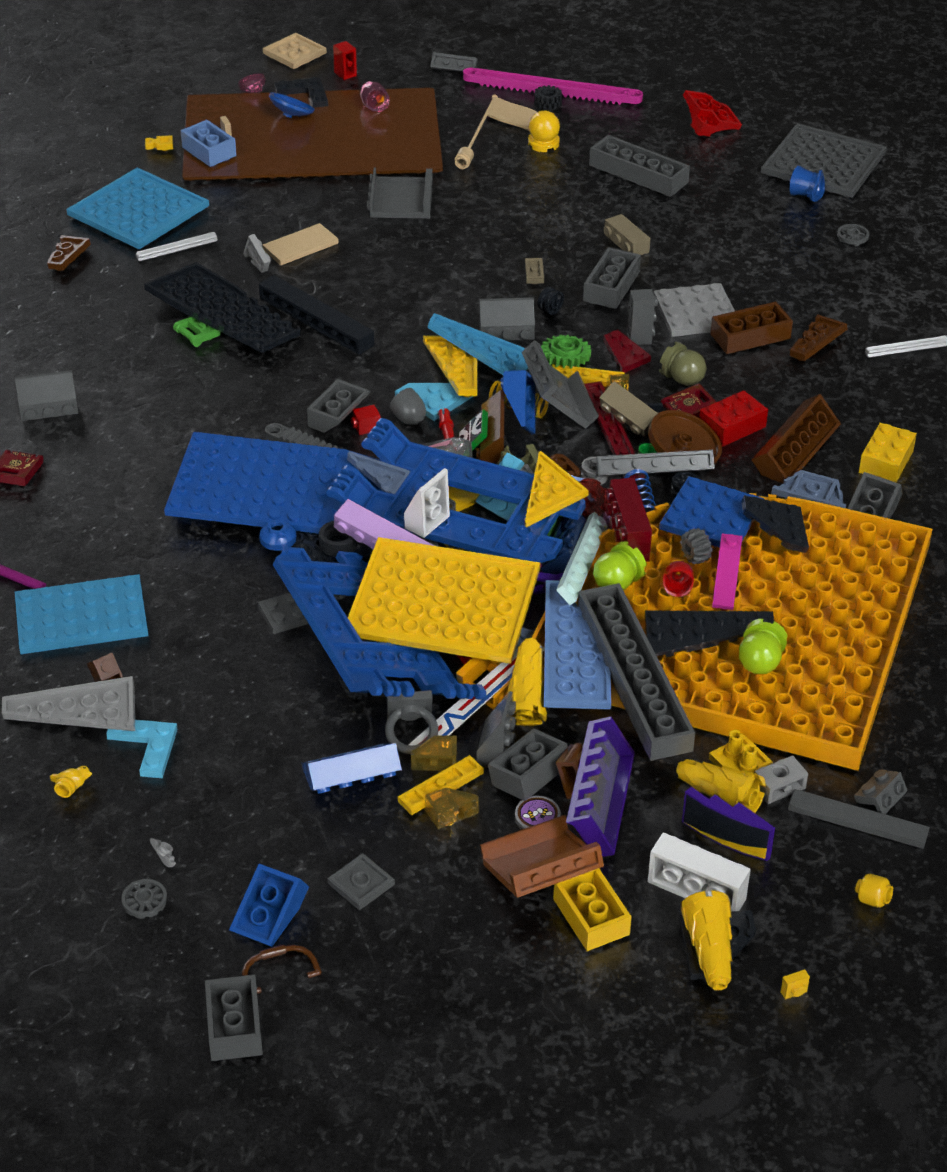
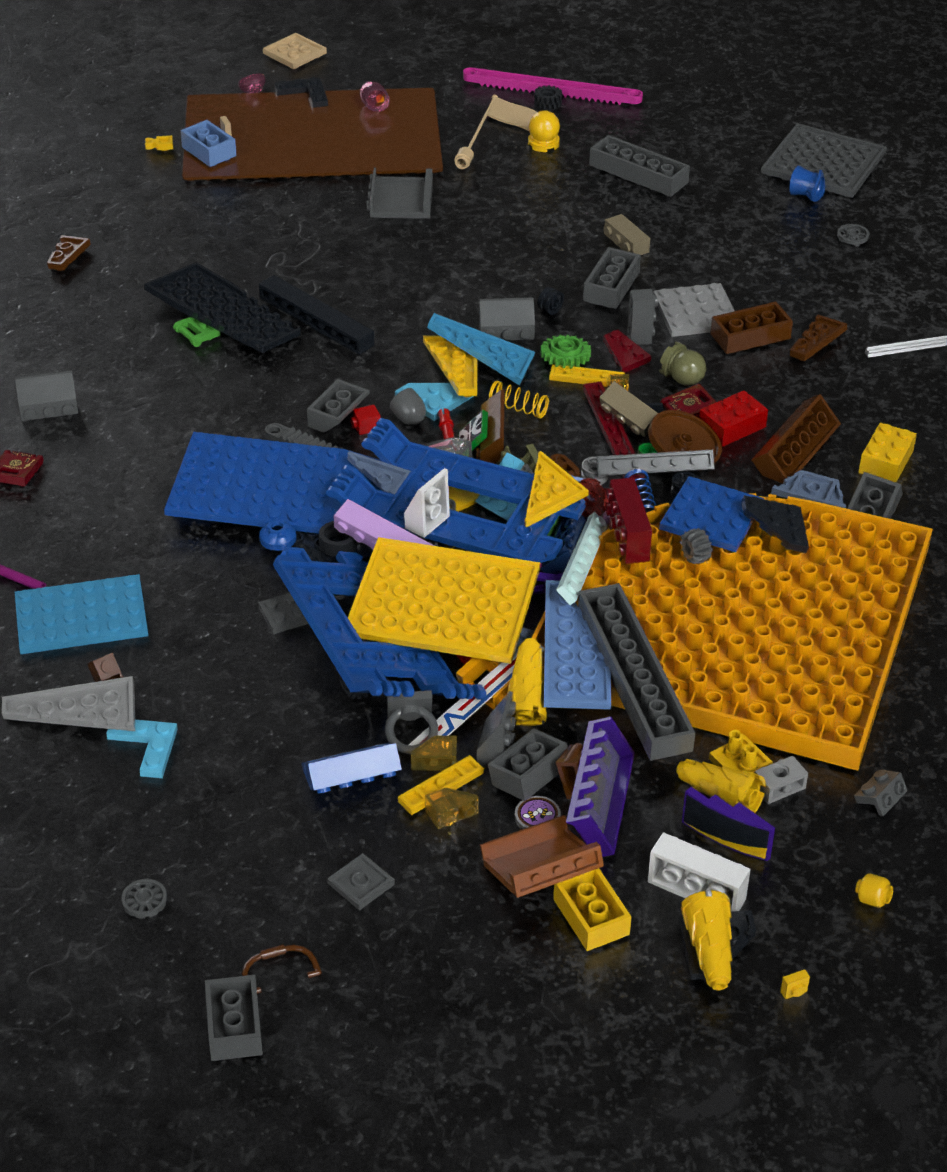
(70, 780): yellow animal -> none
(137, 208): dark azure plate -> none
(164, 851): light grey piece -> none
(176, 246): light grey axle -> none
(256, 252): light grey wing -> none
(268, 905): blue slope -> none
(290, 106): blue dish -> none
(300, 244): tan tile -> none
(345, 60): red brick -> none
(452, 62): dark grey plate -> none
(520, 392): blue slope -> none
(534, 270): dark tan plate -> none
(564, 393): dark grey panel -> none
(619, 566): lime tile -> none
(678, 584): red helmet -> none
(697, 630): black wing -> none
(708, 114): red slope -> none
(727, 571): dark pink slope -> none
(762, 646): lime tile -> none
(859, 818): dark grey tile -> none

